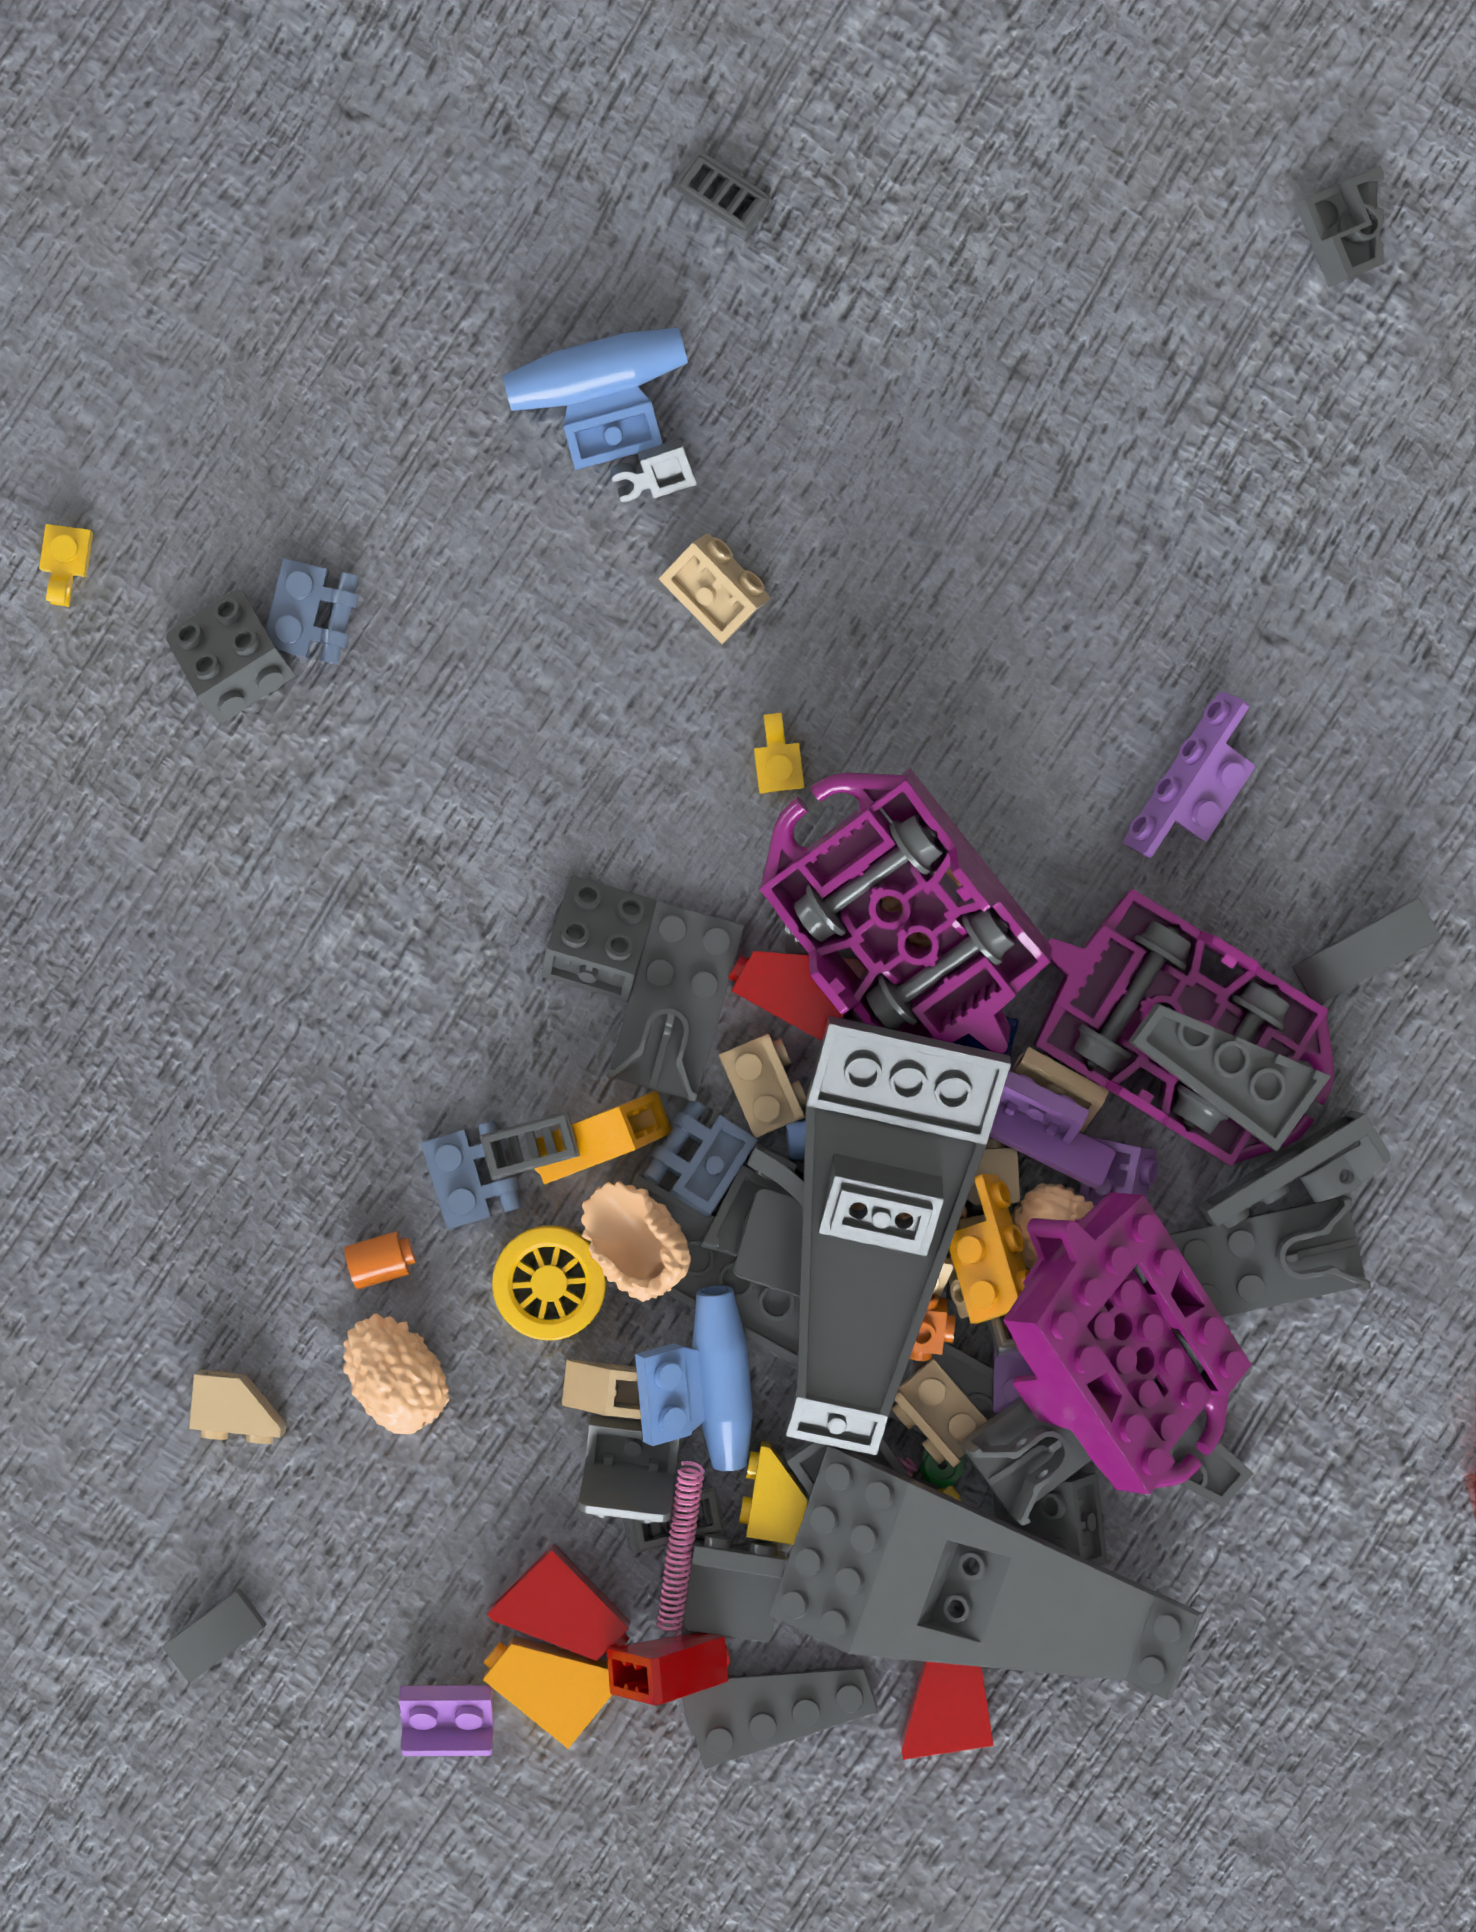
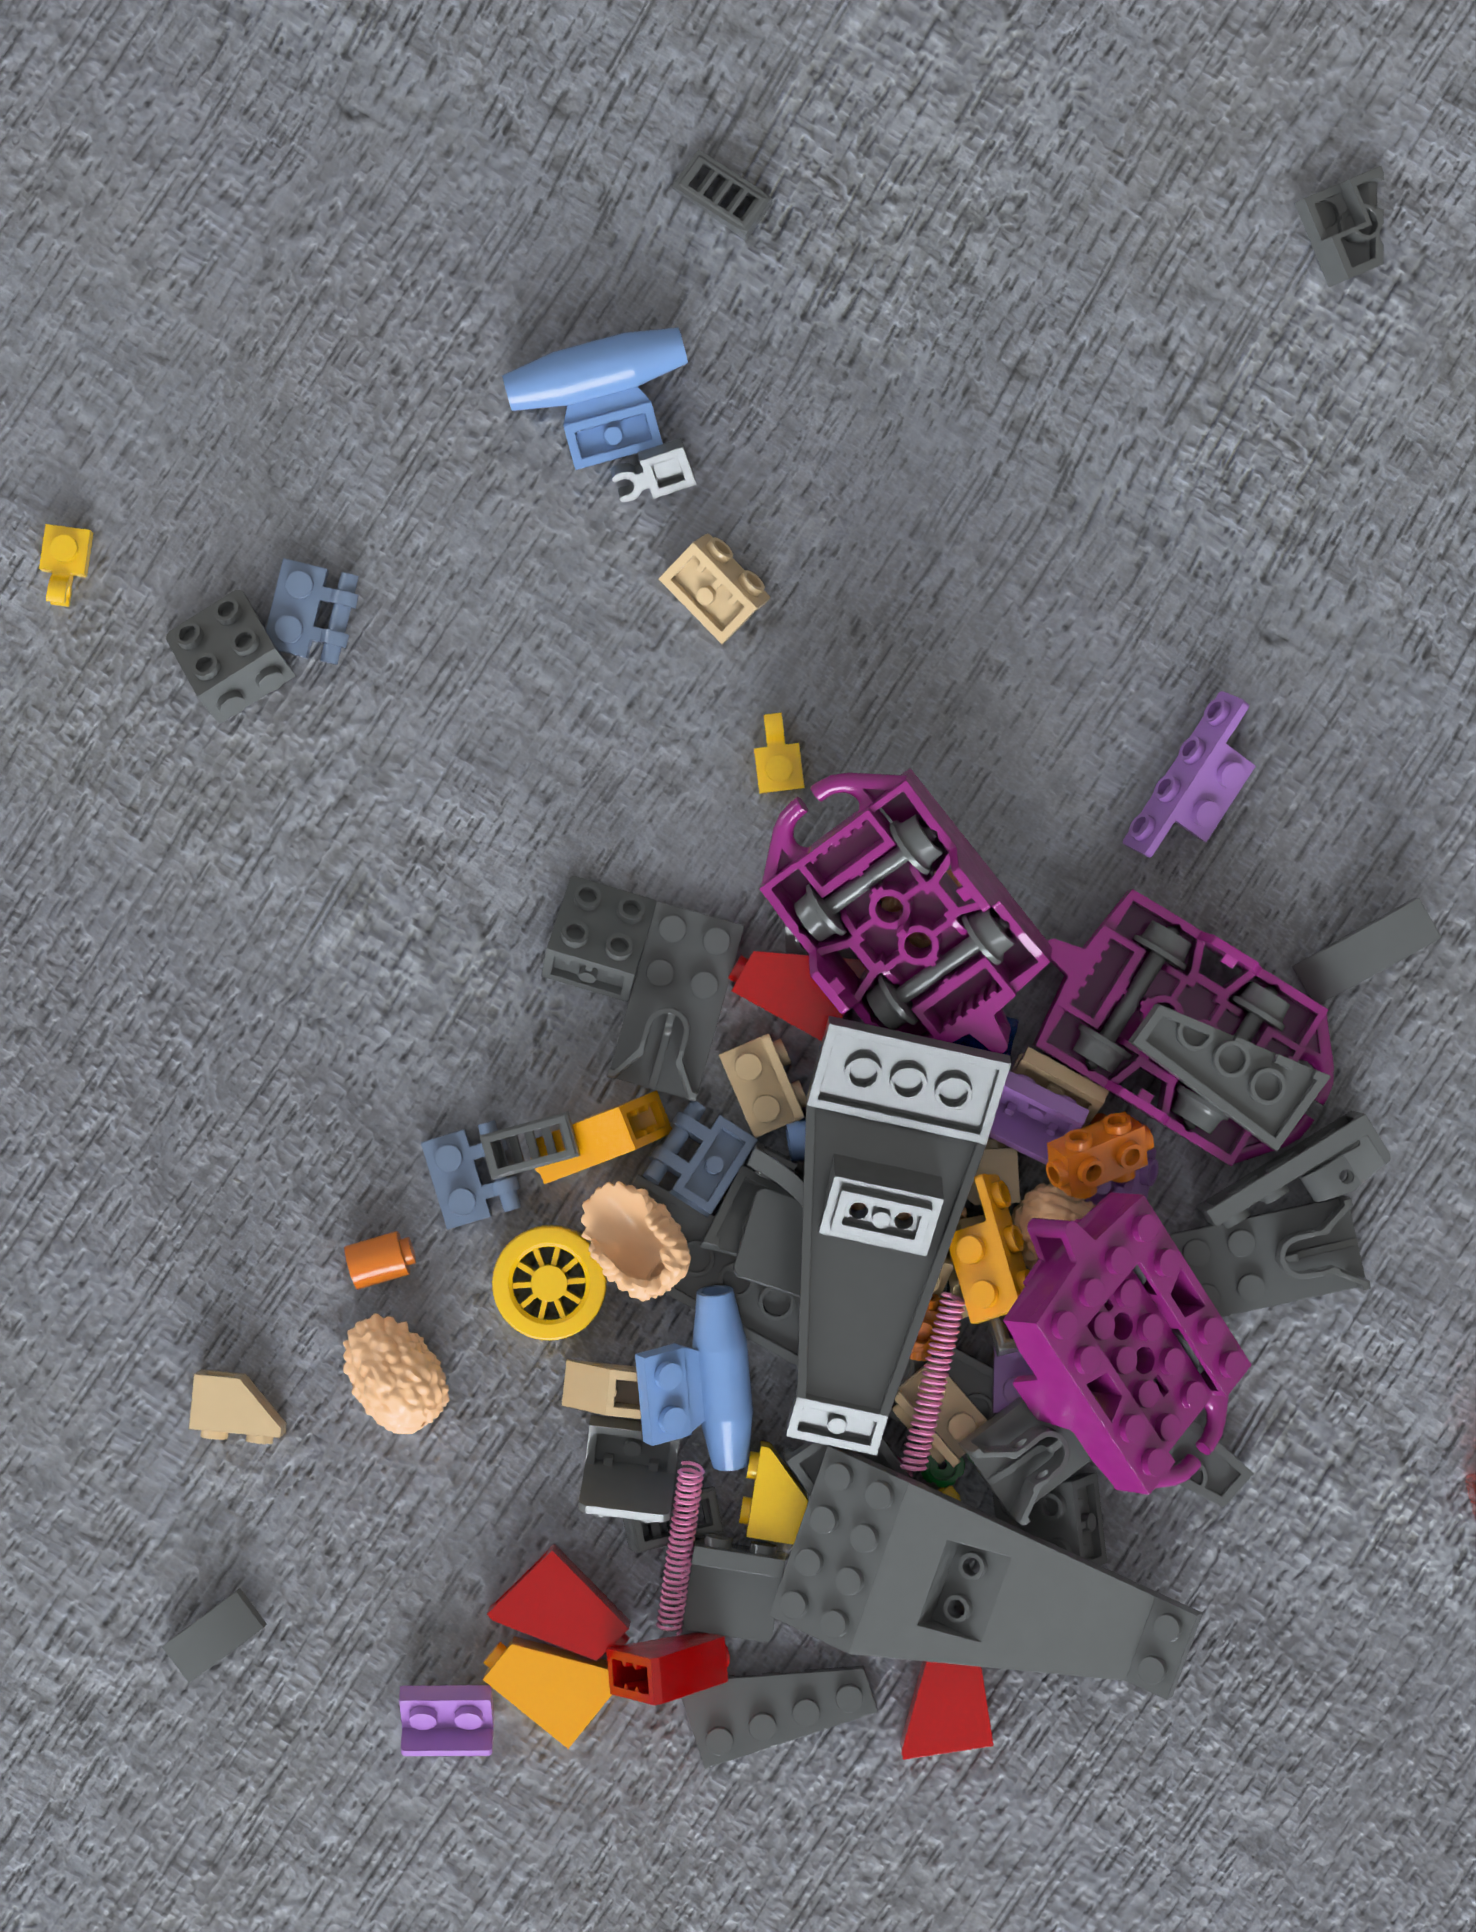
(940, 1376): none -> bright pink piece
(1098, 1154): none -> orange brick

